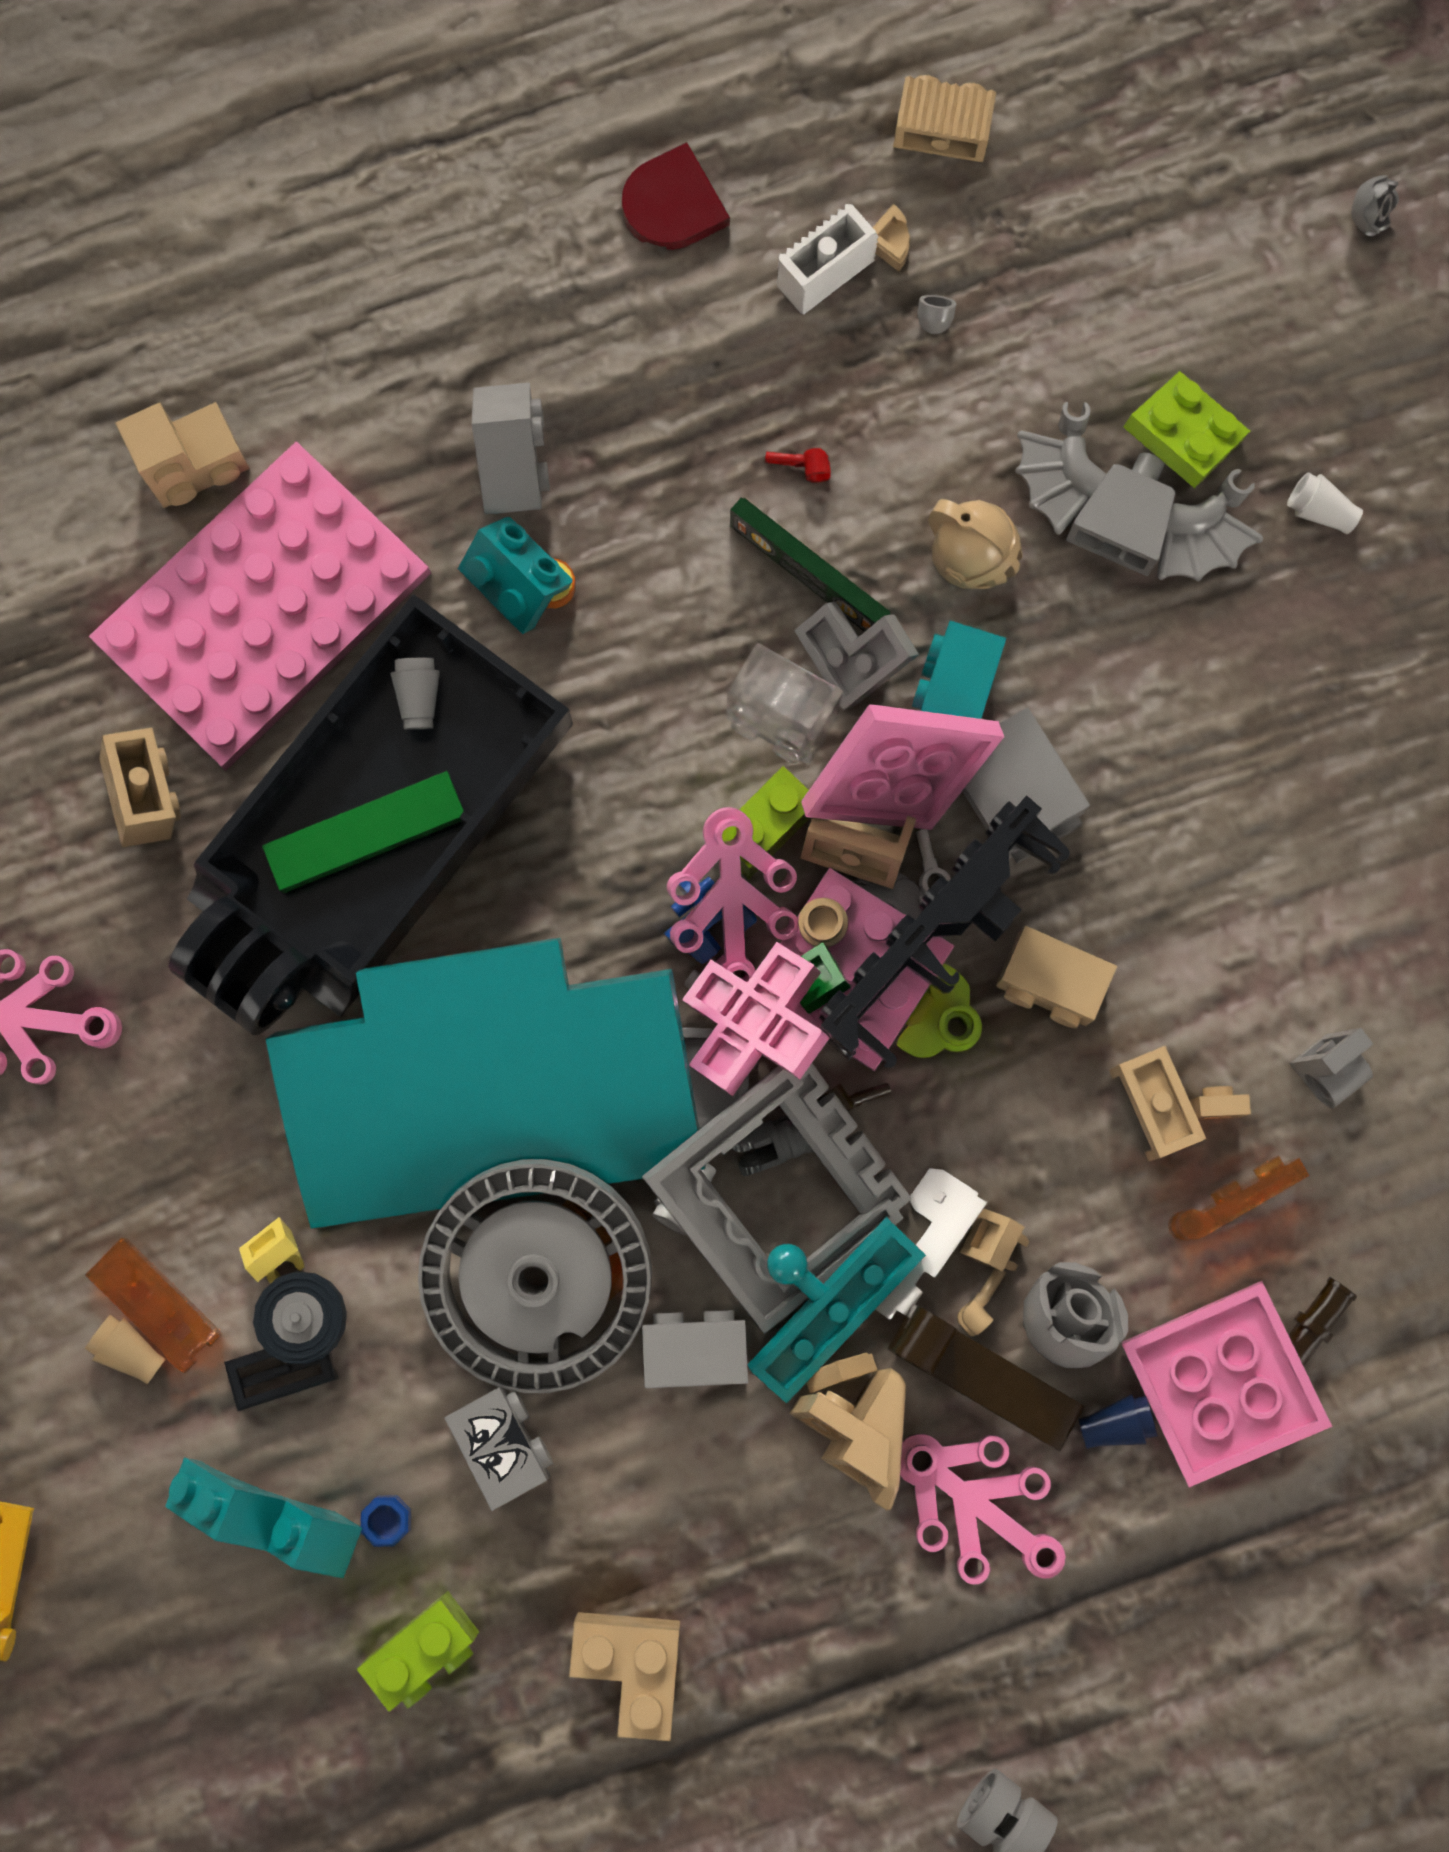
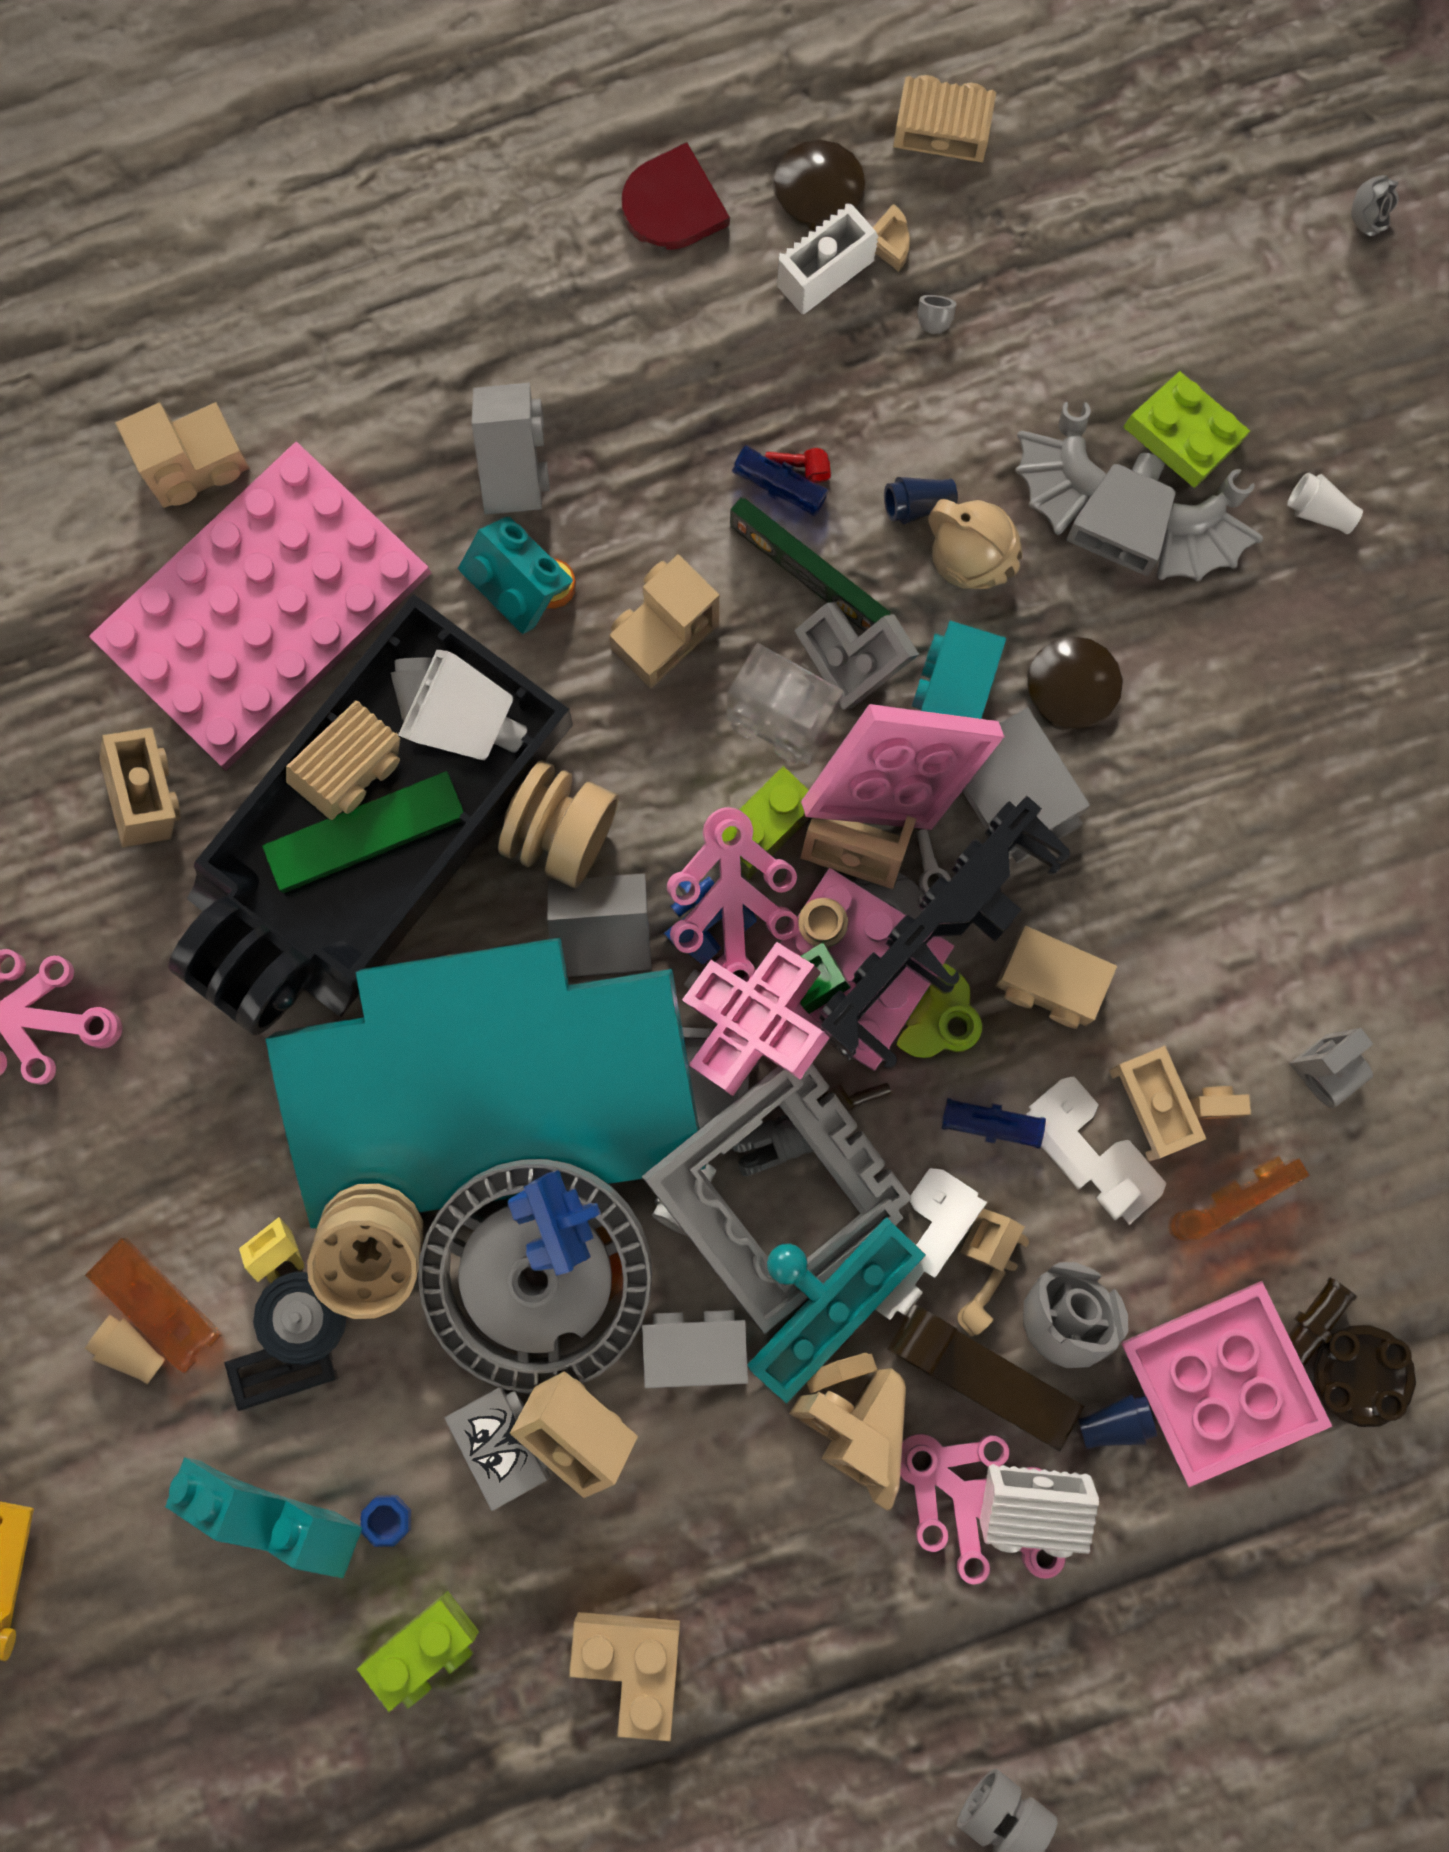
(344, 761): none -> tan brick
(361, 1275): none -> tan wheel
(461, 711): none -> white torso
(550, 820): none -> tan wheel
(559, 1220): none -> blue hips
(574, 1434): none -> tan brick
(601, 924): none -> light grey slope
(670, 623): none -> tan brick
(780, 480): none -> clear blue pin
(818, 181): none -> dark brown dish
(916, 497): none -> dark blue cone
(993, 1123): none -> clear blue pin
(1038, 1510): none -> white brick
(1074, 683): none -> dark brown dish
(1120, 1173): none -> white piece
(1365, 1376): none -> dark brown dish

